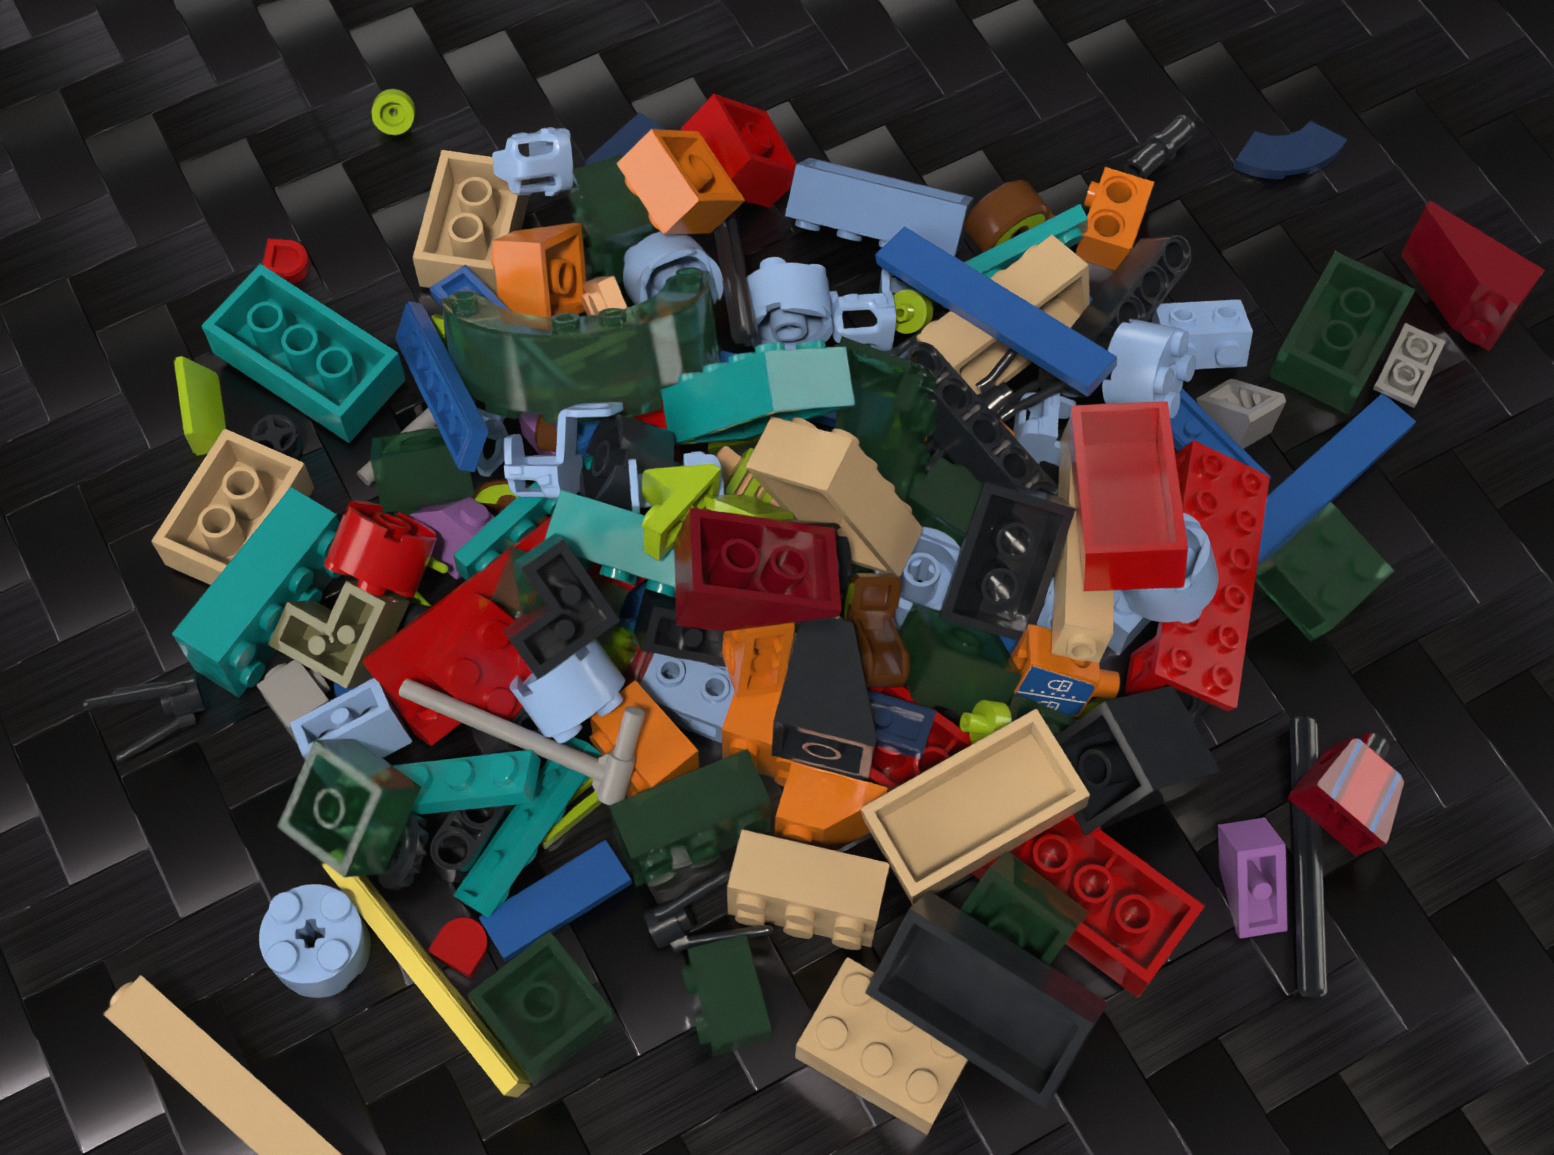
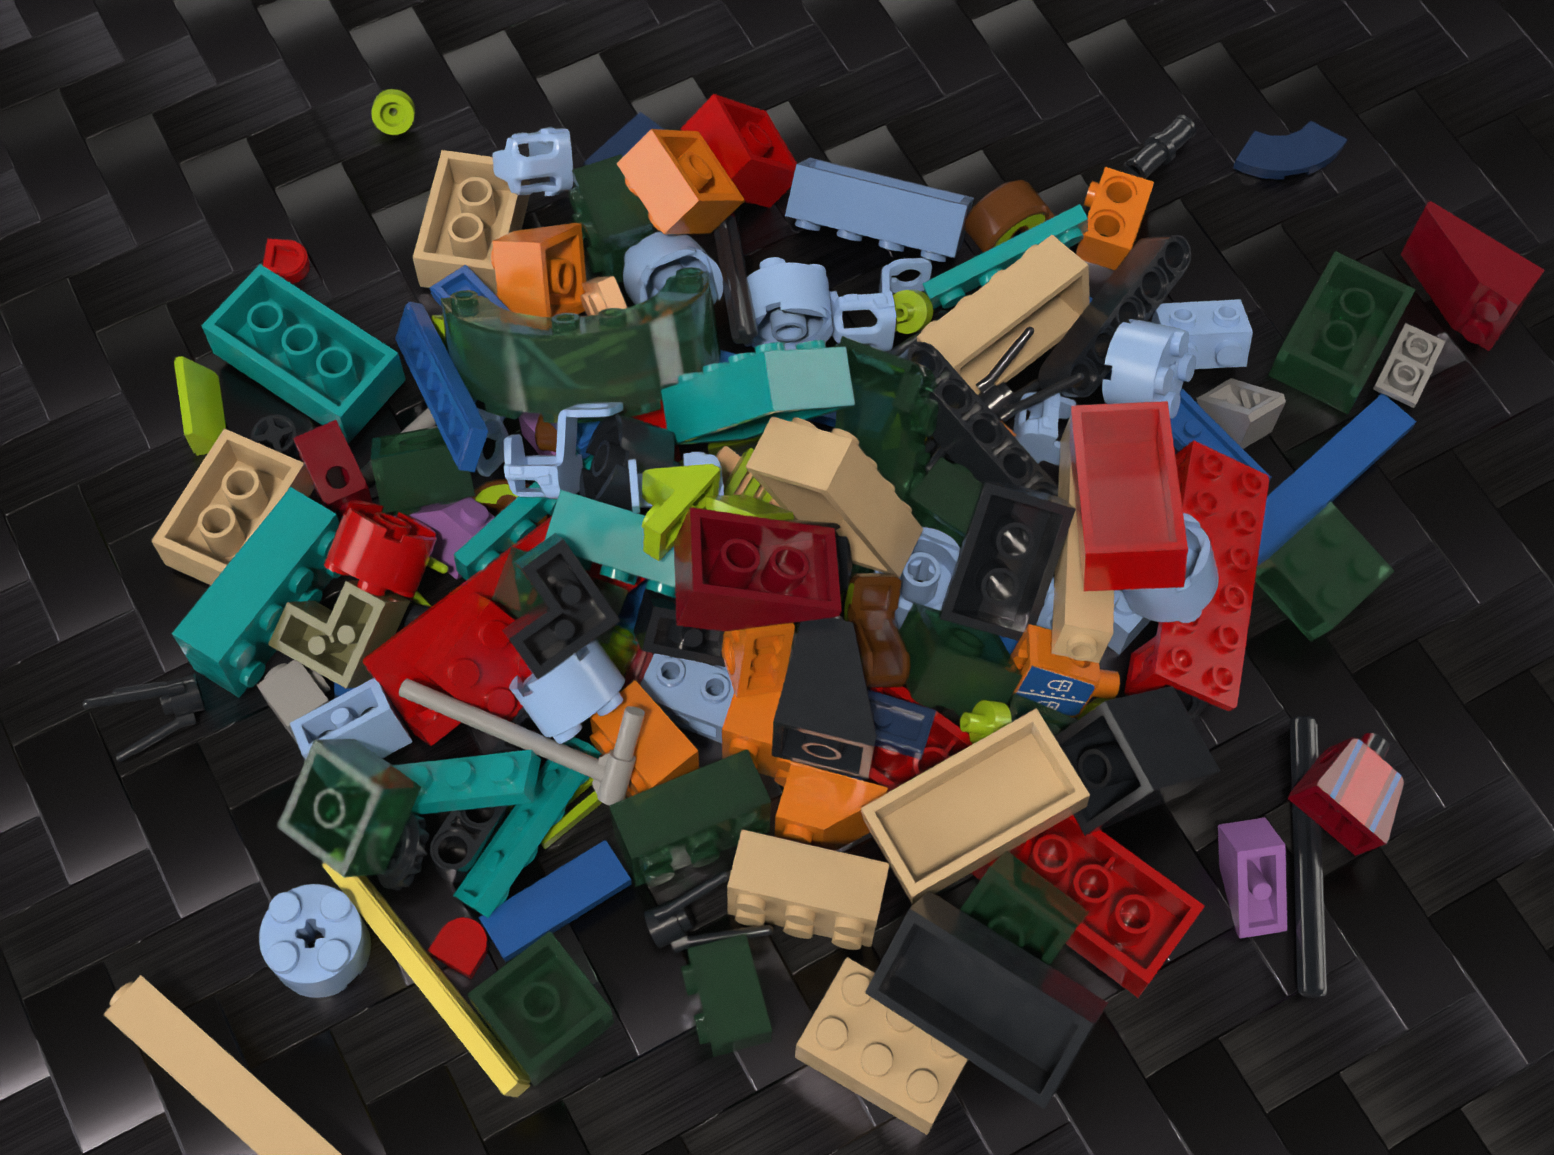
(332, 467): none -> dark red torso
(997, 311): blue tile -> none

